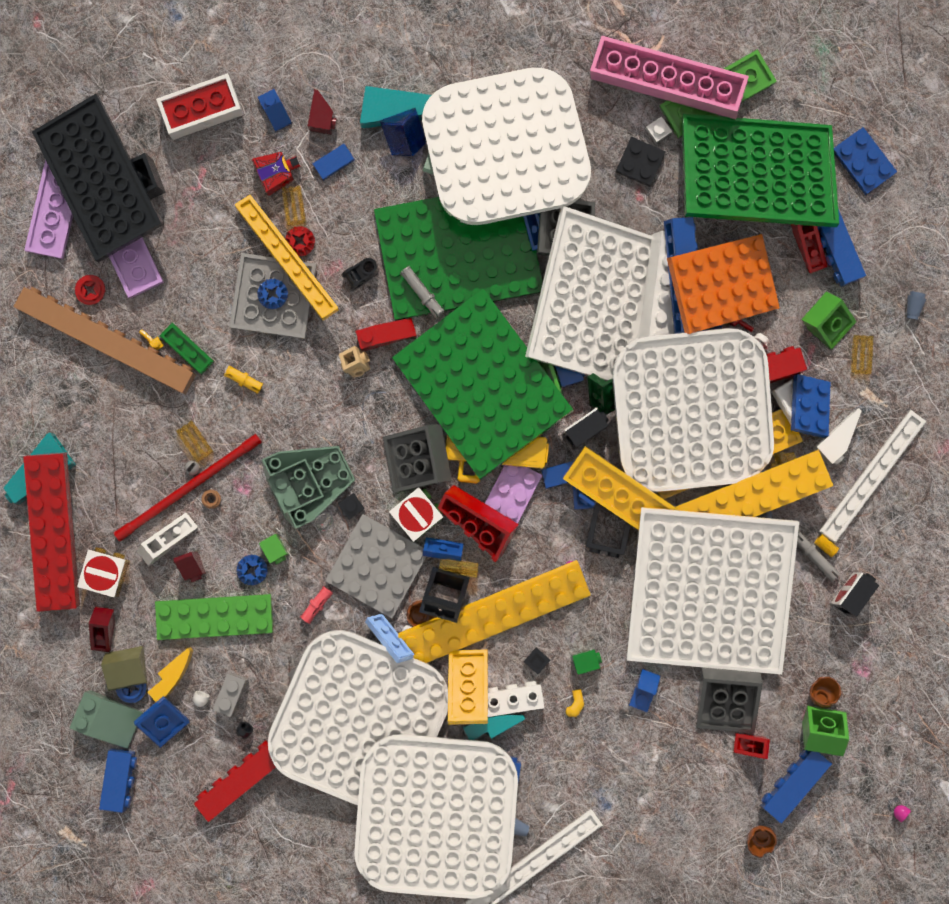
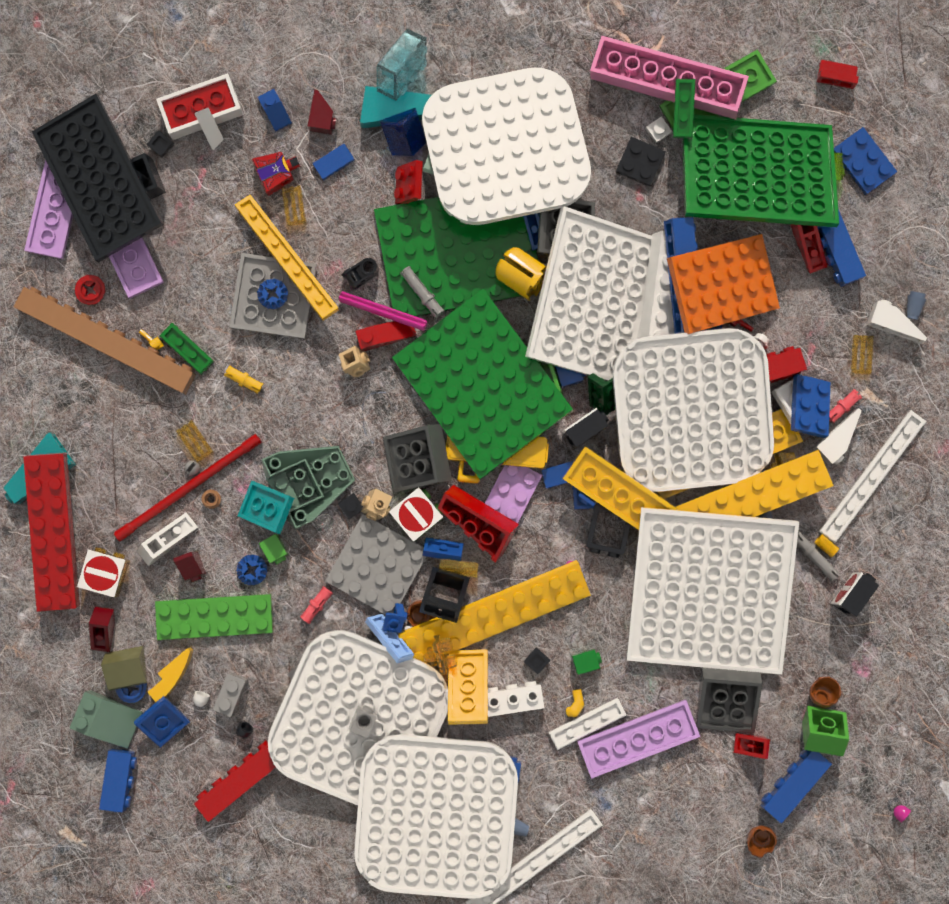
(160, 144): none -> black plate
(209, 127): none -> white sticker
(265, 507): none -> teal plate
(308, 240): red gear -> none
(363, 729): none -> light grey brick
(376, 504): none -> tan brick
(383, 311): none -> dark pink axle
(394, 621): none -> blue bracket
(401, 64): none -> clear light blue brick
(408, 182): none -> red plate
(440, 647): none -> clear yellow hips
(495, 725): teal slope -> none
(521, 272): none -> yellow cylinder
(587, 723): none -> white tile
(638, 738): none -> lavender plate
(644, 690): blue slope -> none
(684, 108): none -> green tile
(829, 319): bright green slope -> none
(837, 74): none -> red panel
(839, 166): none -> clear neon green cone
(843, 406): none -> coral pin
(892, 320): none -> white slope

